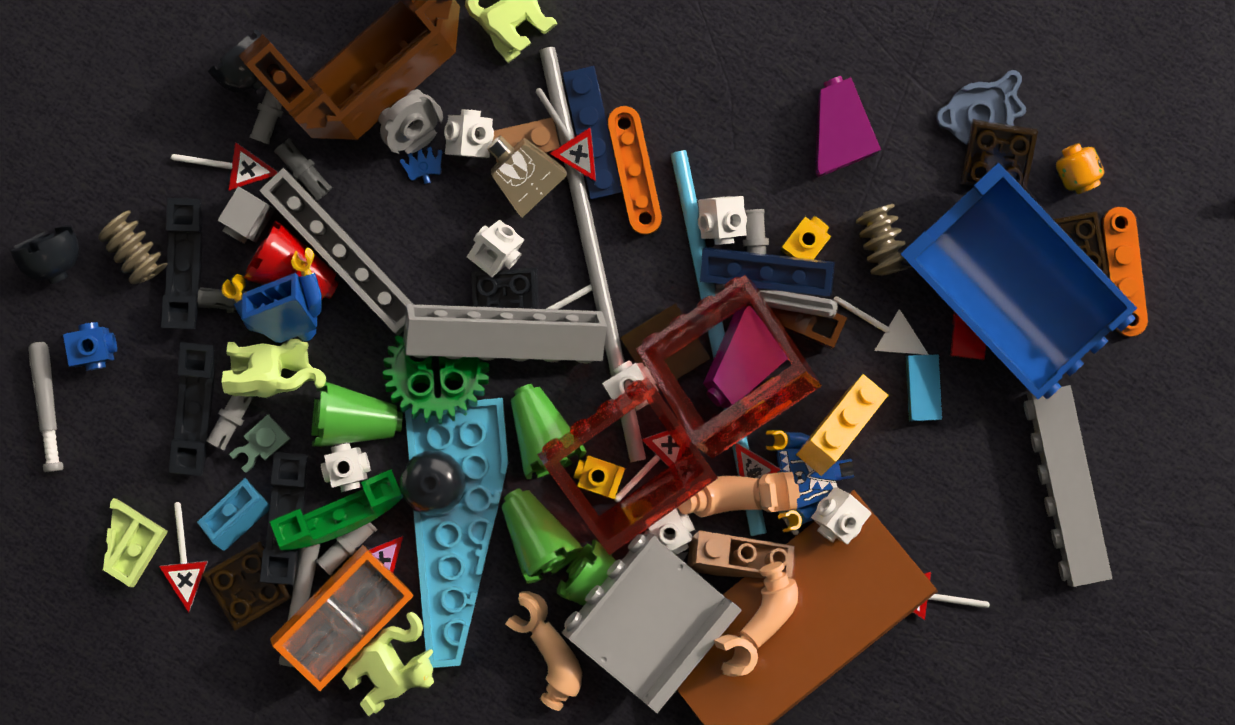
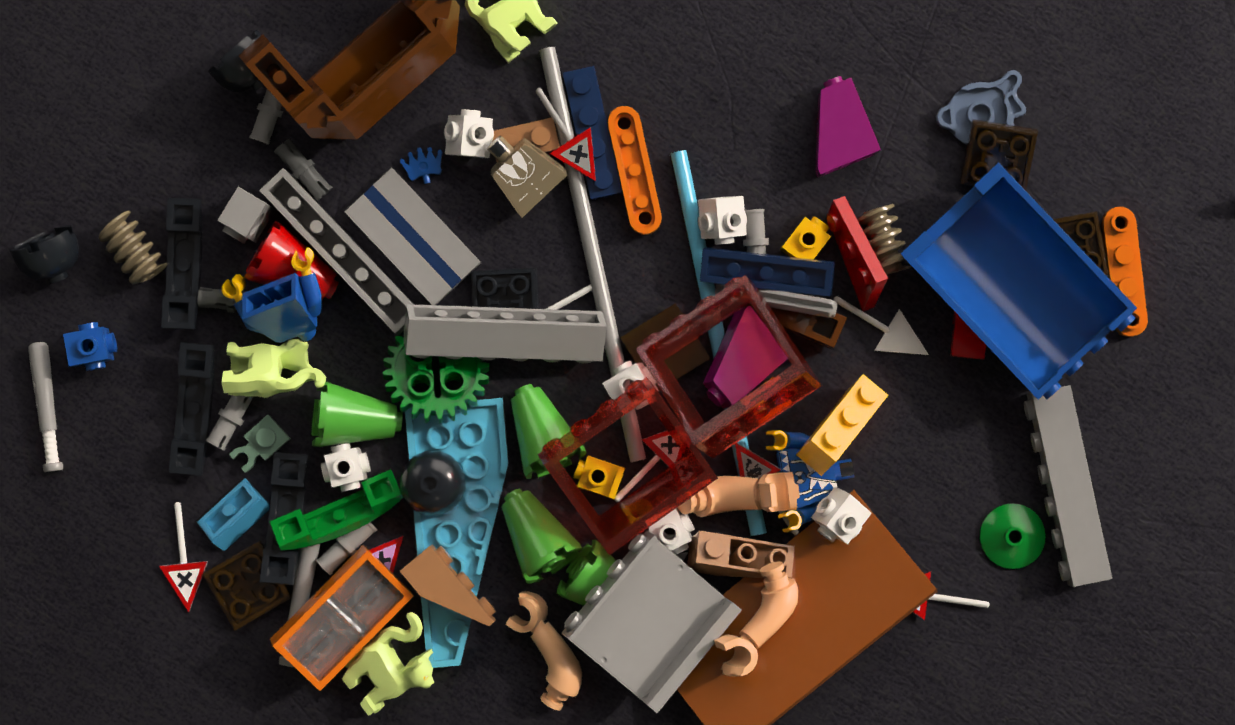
(130, 543): yellowish green wing -> none
(245, 166): piece -> none
(412, 237): none -> light grey tile
(414, 108): light grey plate -> none
(438, 582): none -> medium nougat slope
(495, 248): white brick -> none
(860, 259): none -> red wing
(923, 387): dark azure slope -> none
(996, 531): none -> green dish
(1080, 168): light orange head -> none

